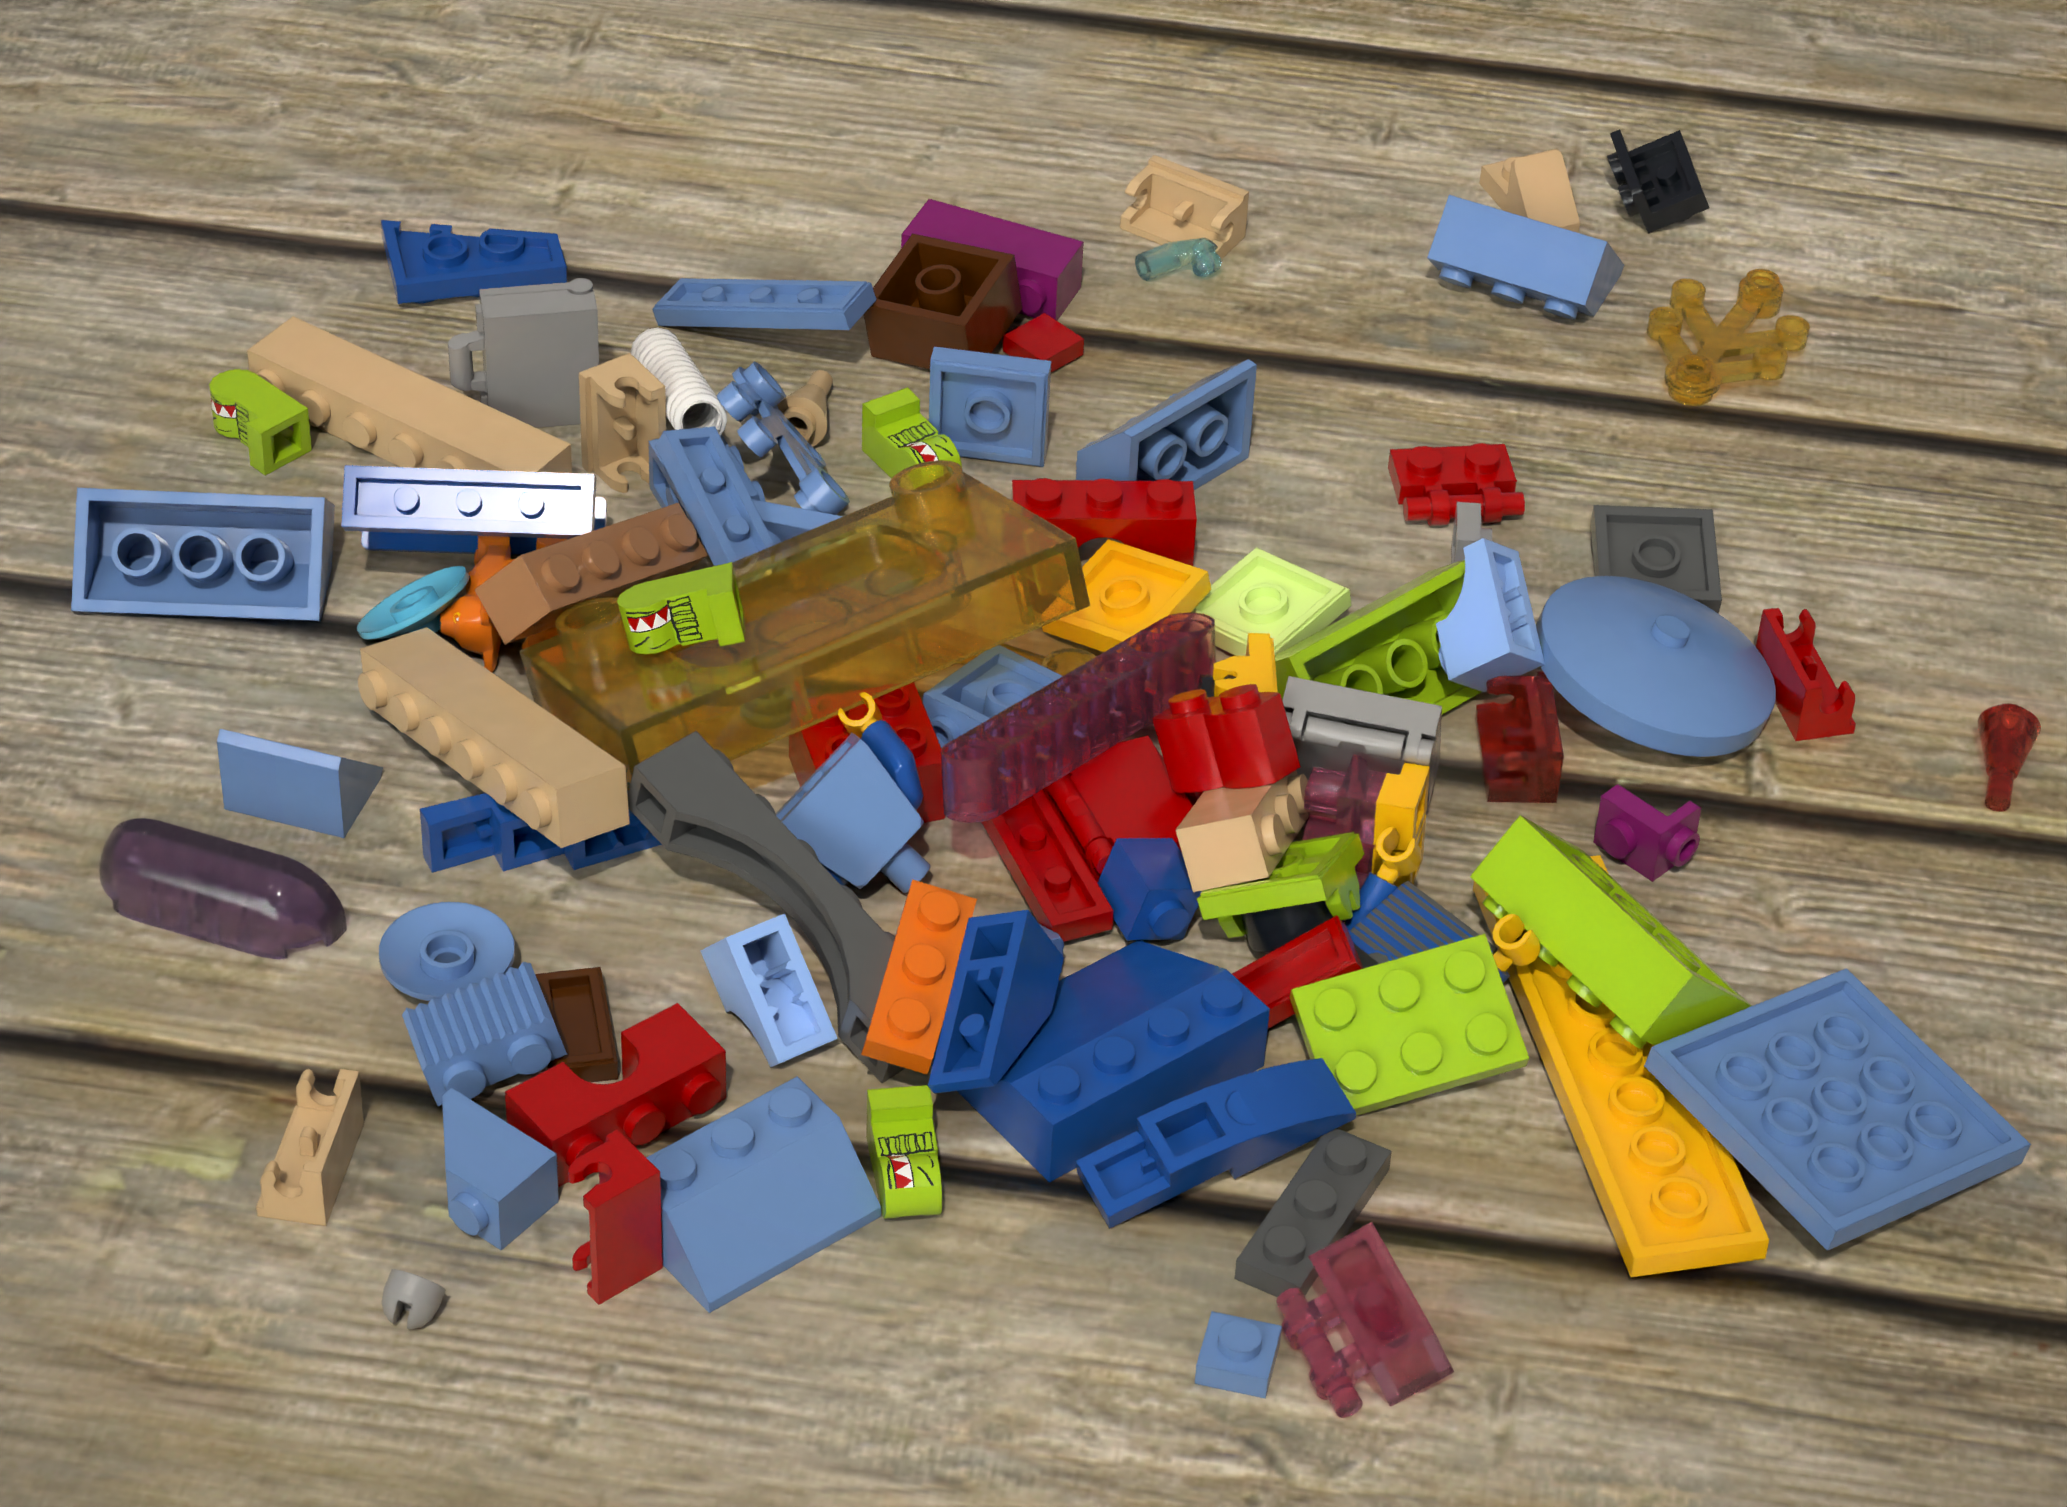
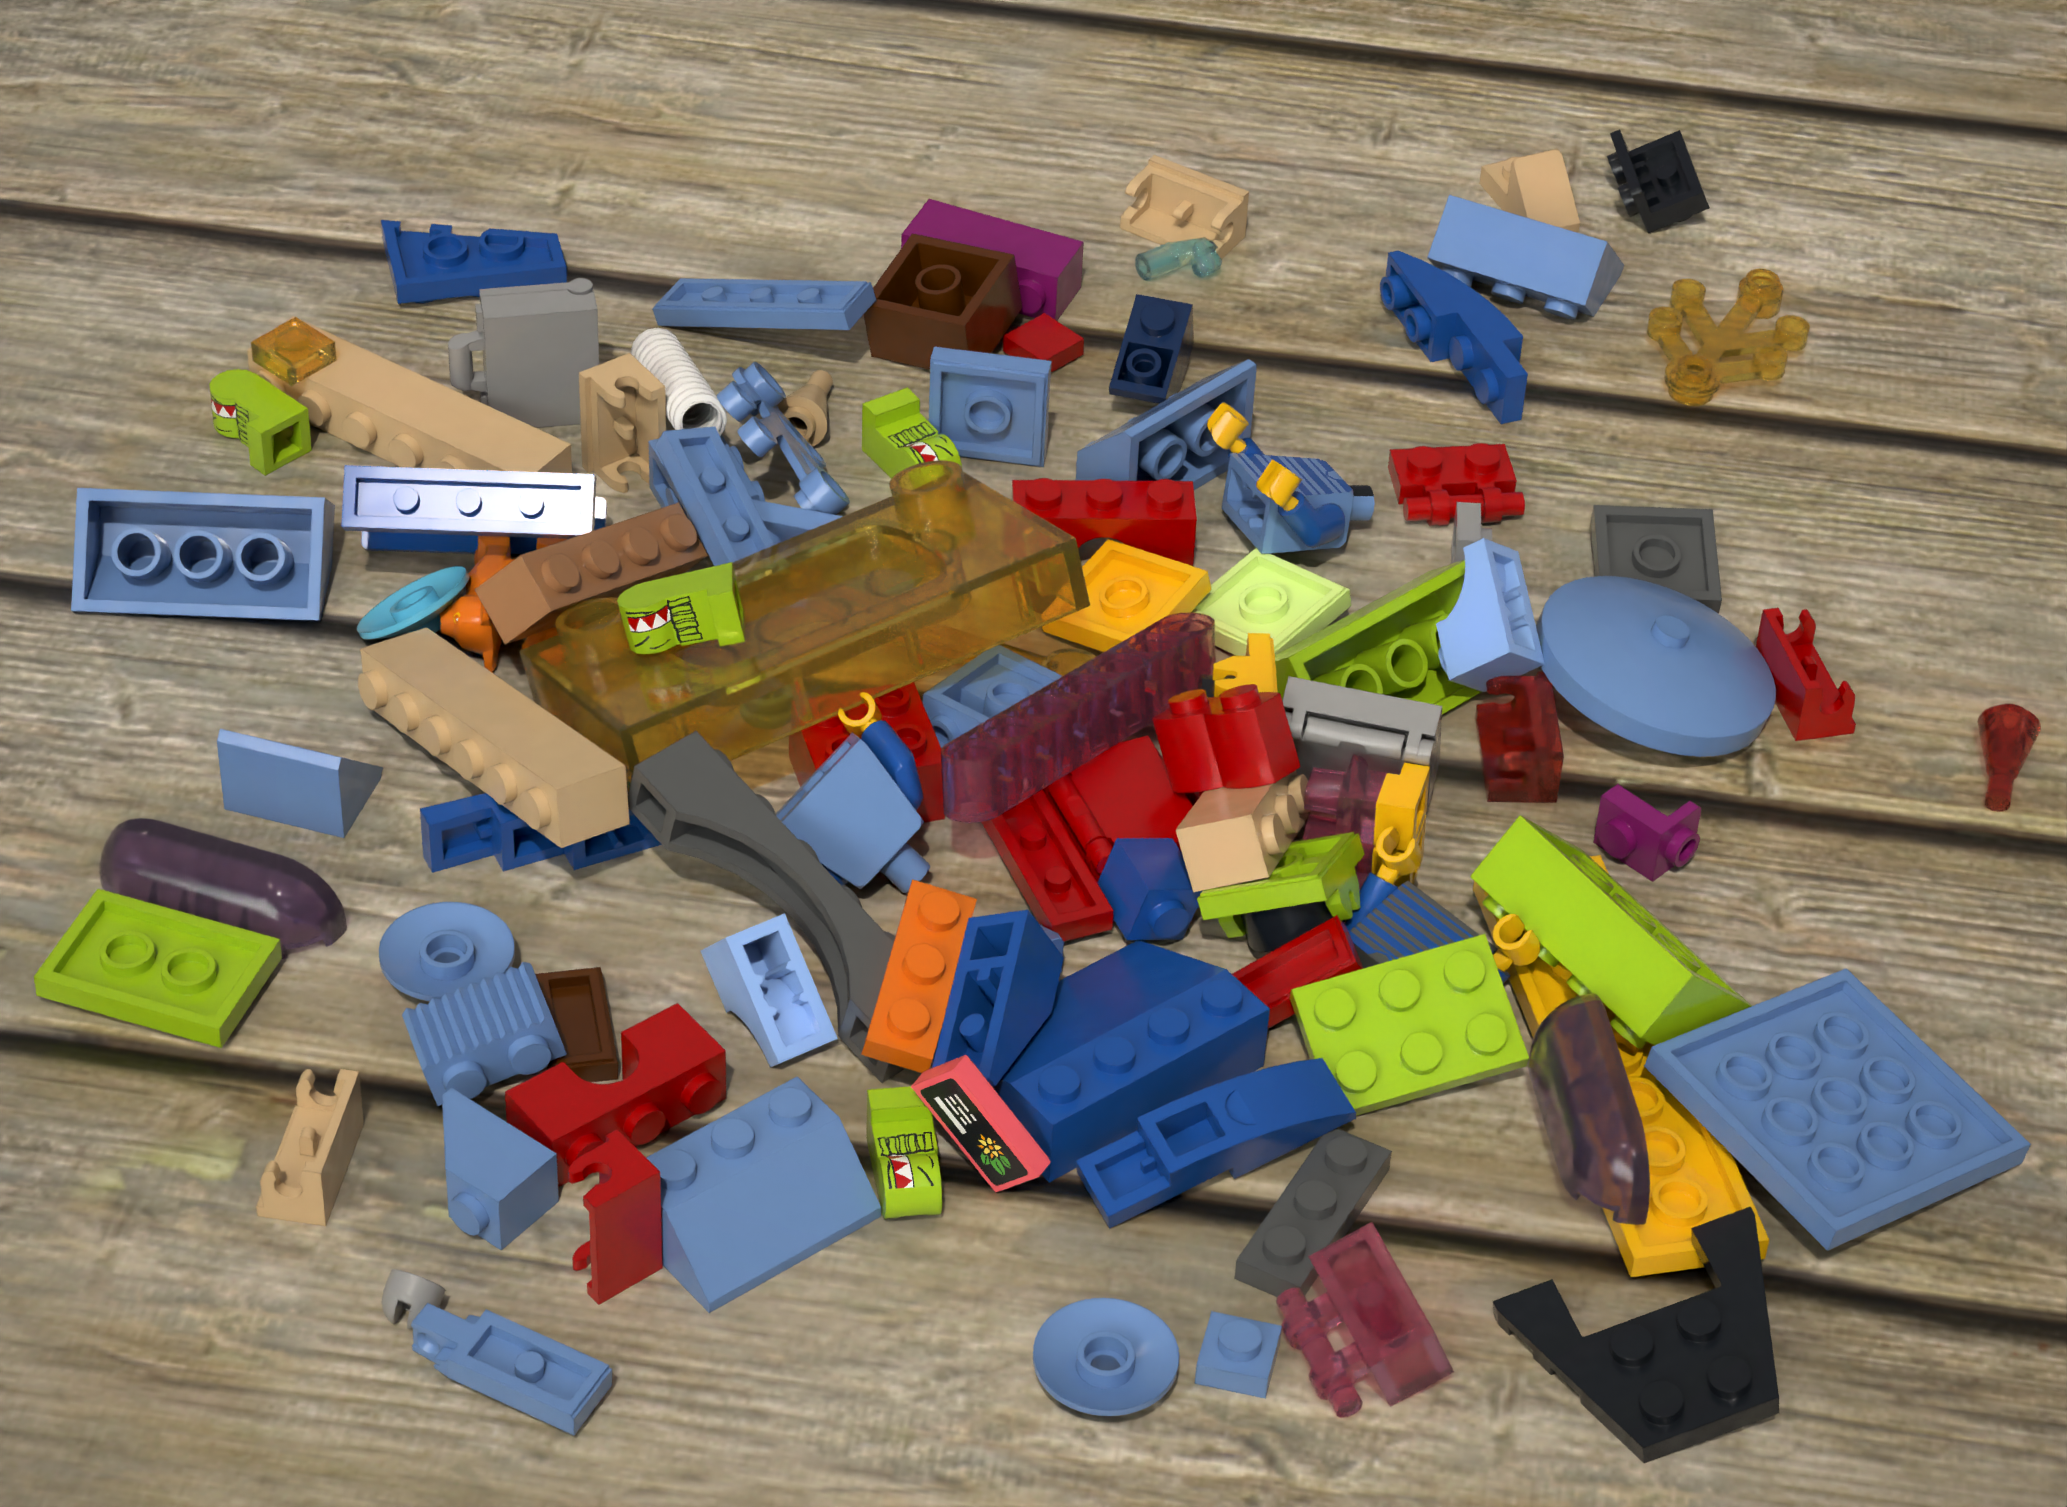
(158, 968): none -> lime plate
(293, 351): none -> clear yellow plate
(513, 1365): none -> medium blue hinge
(981, 1123): none -> tile
(1105, 1356): none -> medium blue dish
(1154, 350): none -> dark blue slope
(1284, 499): none -> torso
(1461, 325): none -> blue slope
(1590, 1109): none -> brick
(1676, 1369): none -> black wing

